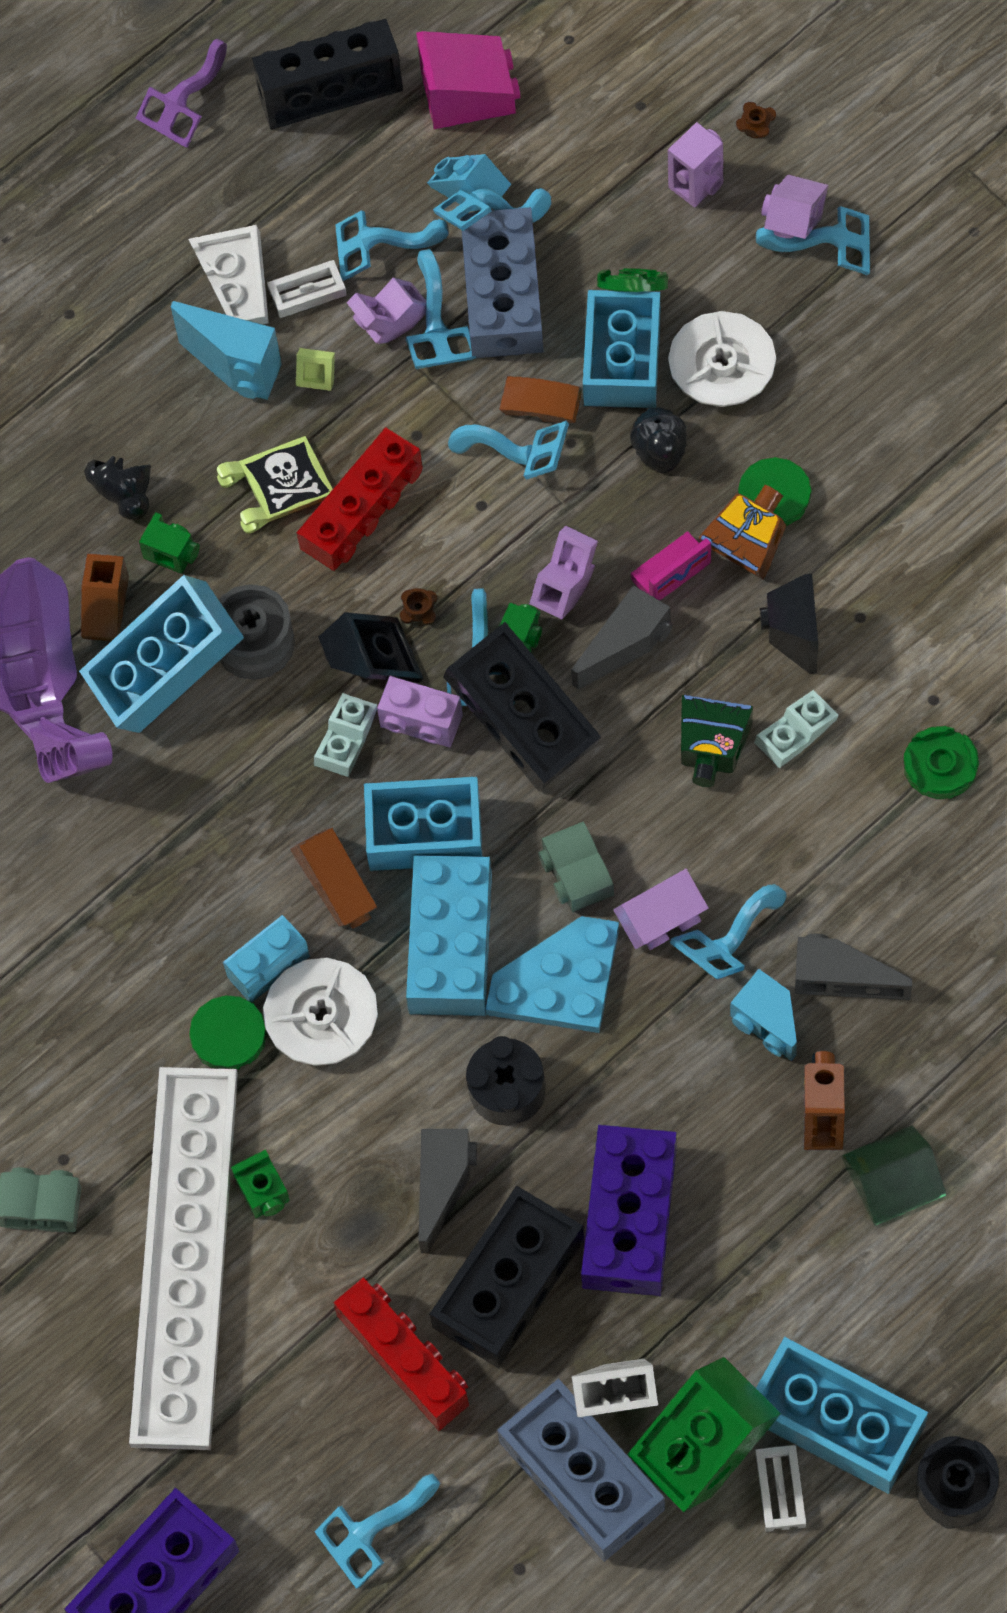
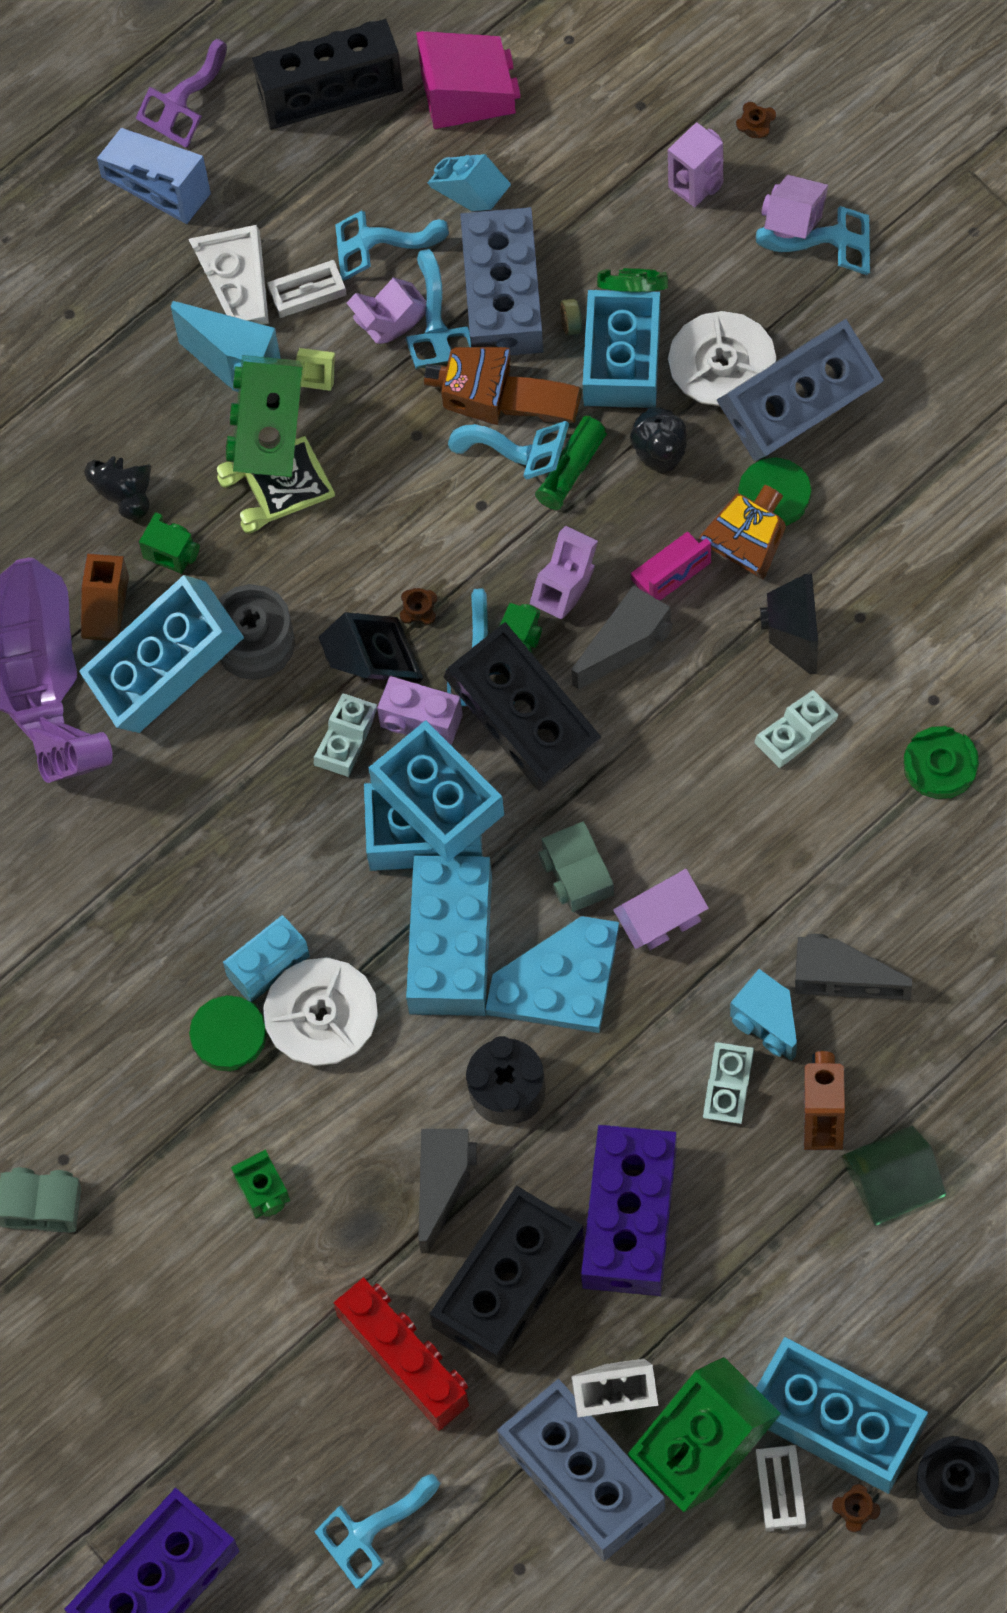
(156, 173): none -> medium blue wedge
(184, 1259): white plate -> none
(265, 399): none -> green piece
(335, 878): dark orange slope -> none
(360, 499): red brick -> none
(436, 791): none -> medium azure brick
(472, 381): none -> dark orange torso
(484, 199): medium azure piece -> none
(570, 317): none -> olive tile
(571, 463): none -> green piece
(712, 736): dark green torso -> none
(723, 948): medium azure piece -> none
(728, 1083): none -> light aqua slope
(823, 395): none -> sand blue brick
(856, 1496): none -> reddish brown plate

